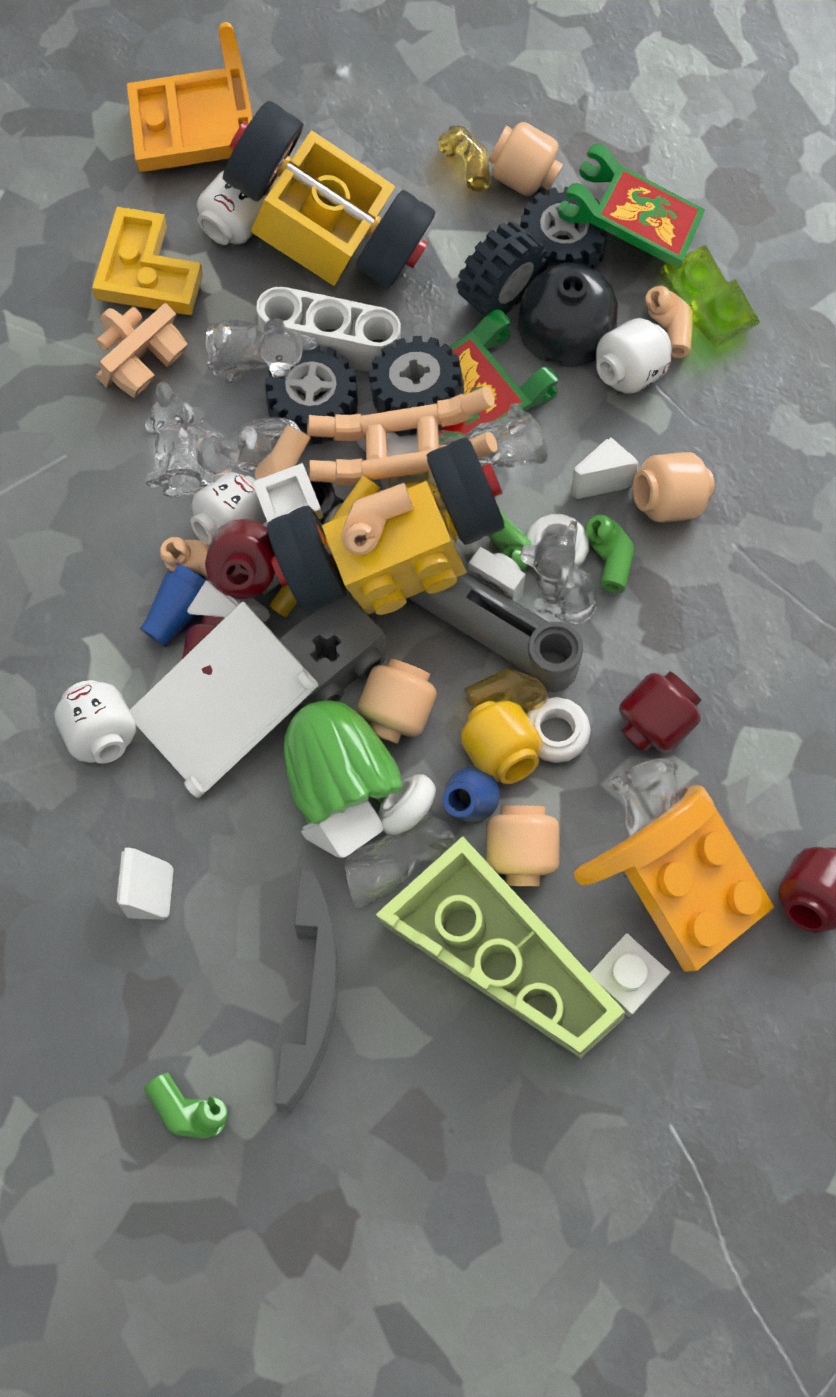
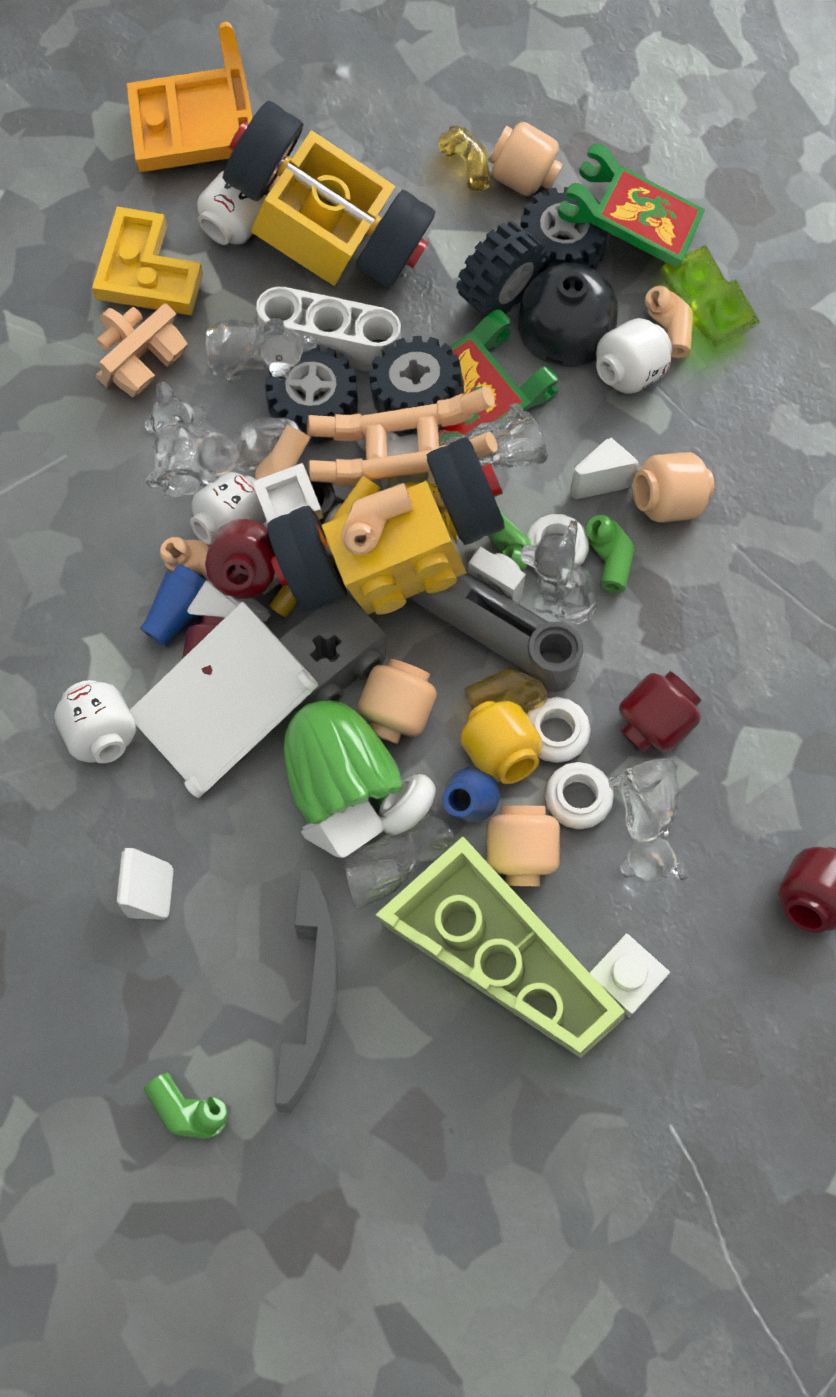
(583, 774): none -> white piece
(688, 878): light orange piece -> none

